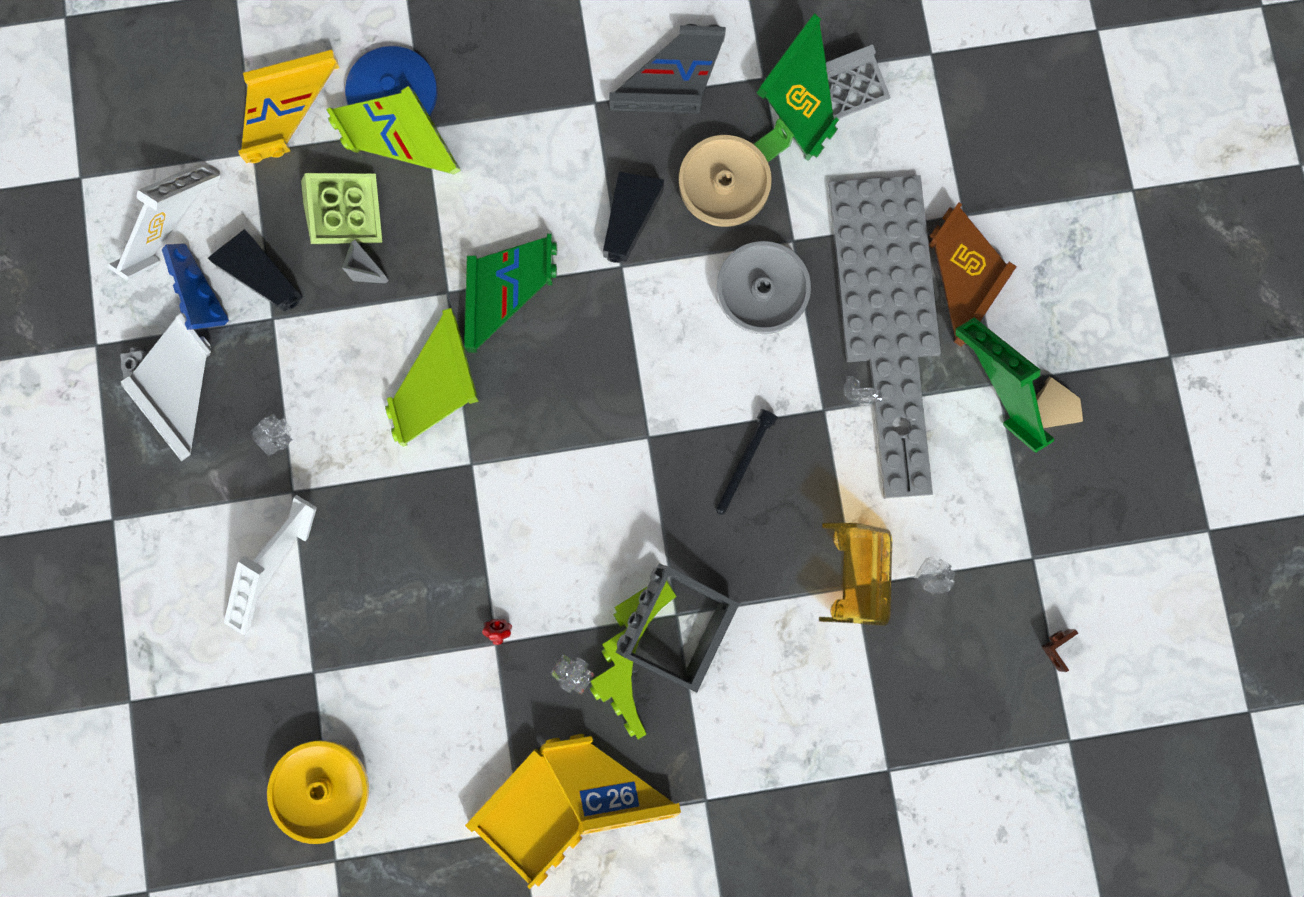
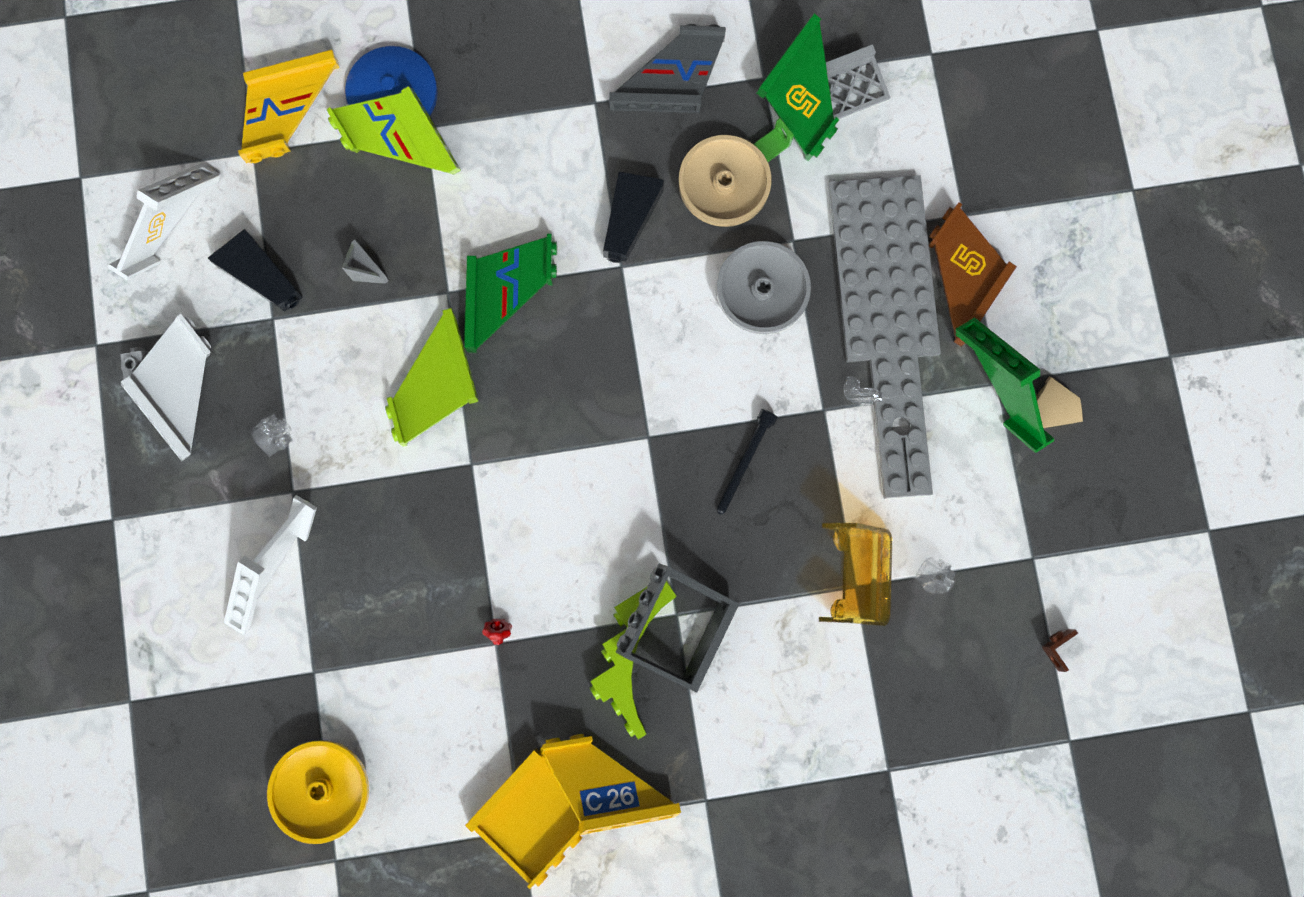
(196, 295): blue wing -> none
(341, 208): yellowish green slope -> none
(577, 675): clear brick -> none

